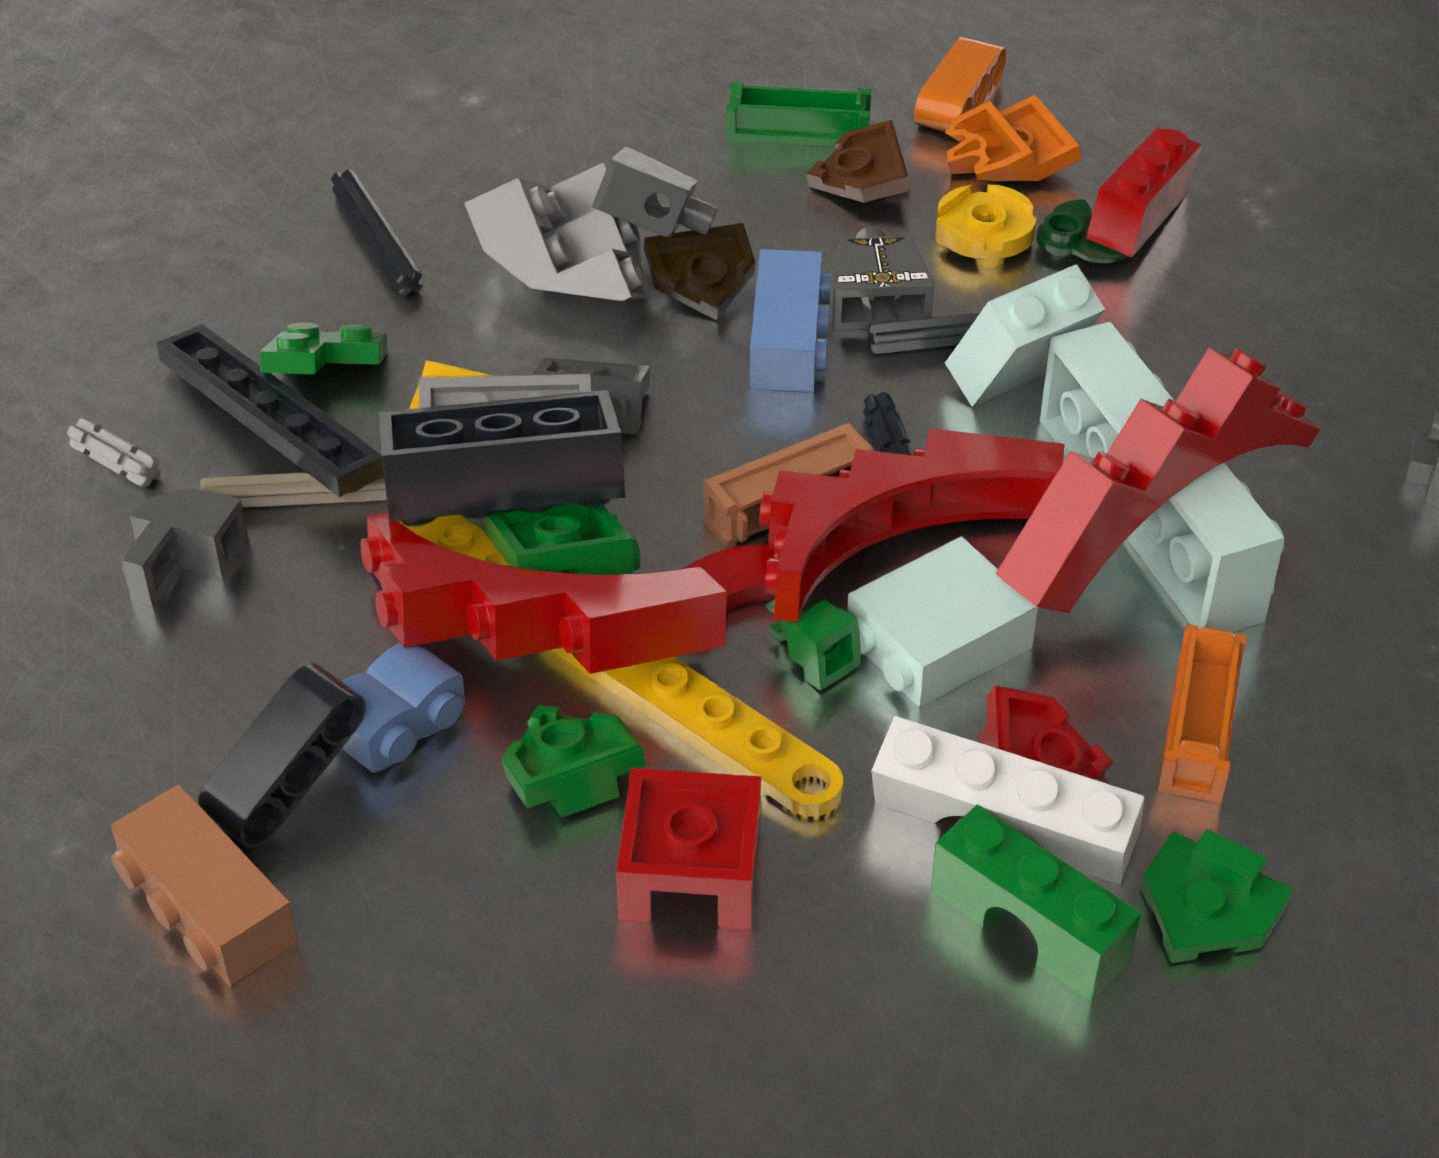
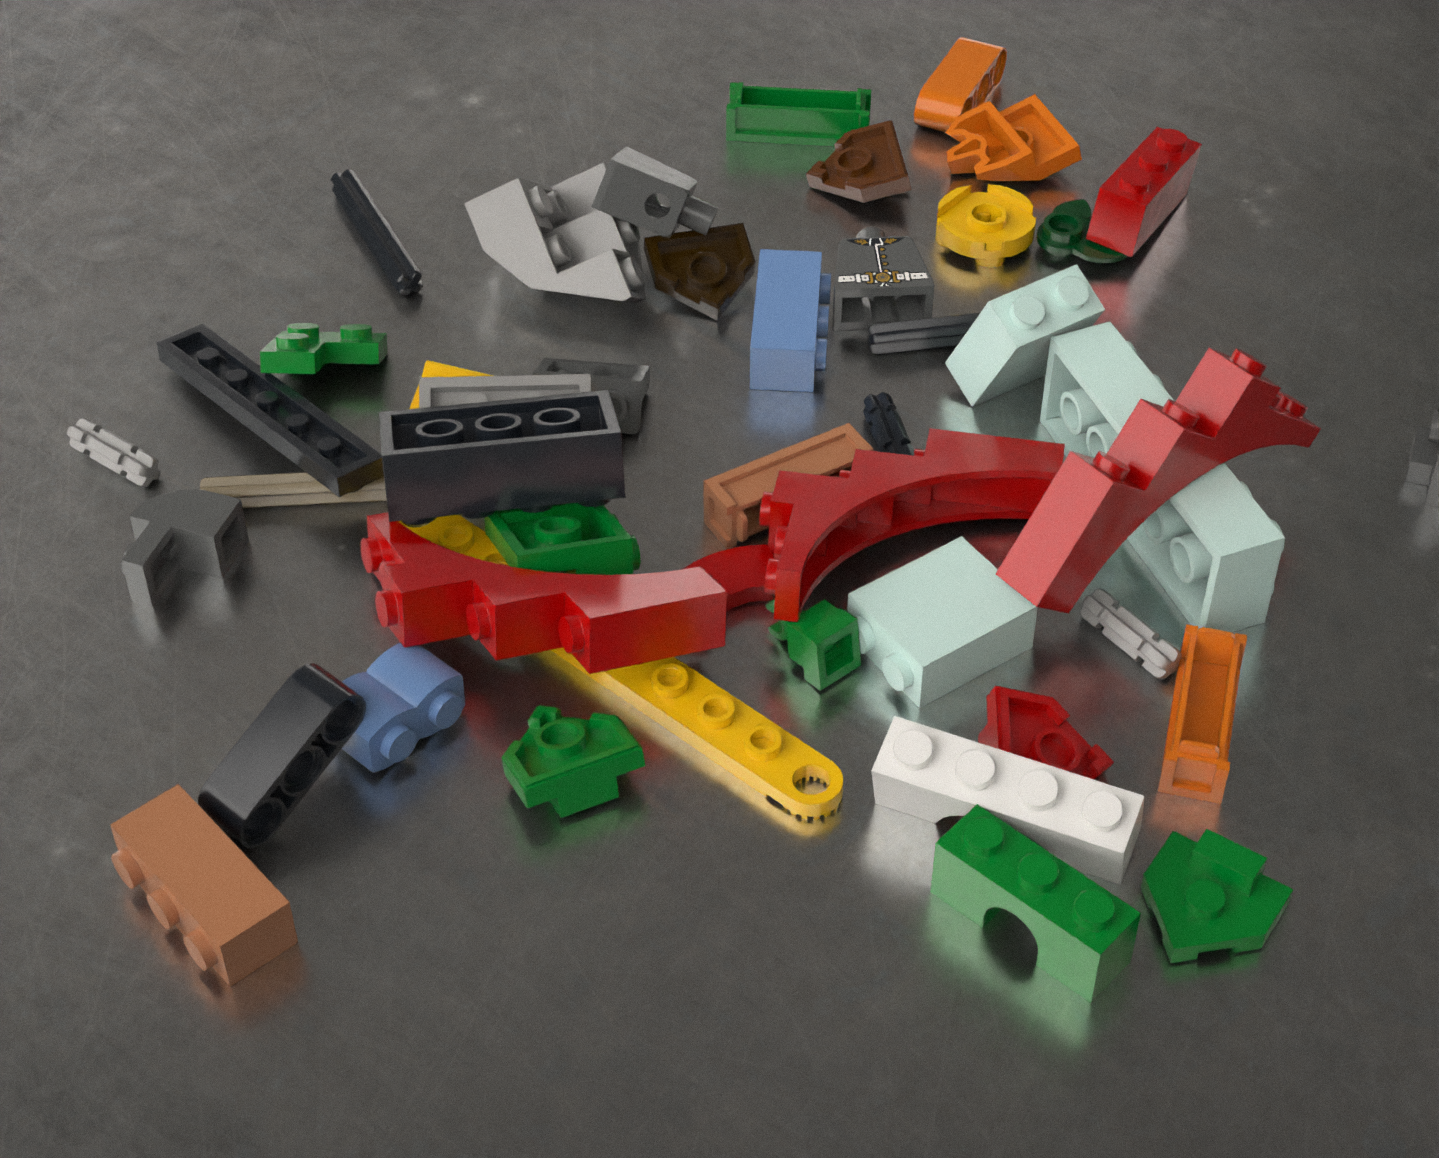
(689, 838): red panel -> none
(1131, 634): none -> light grey axle

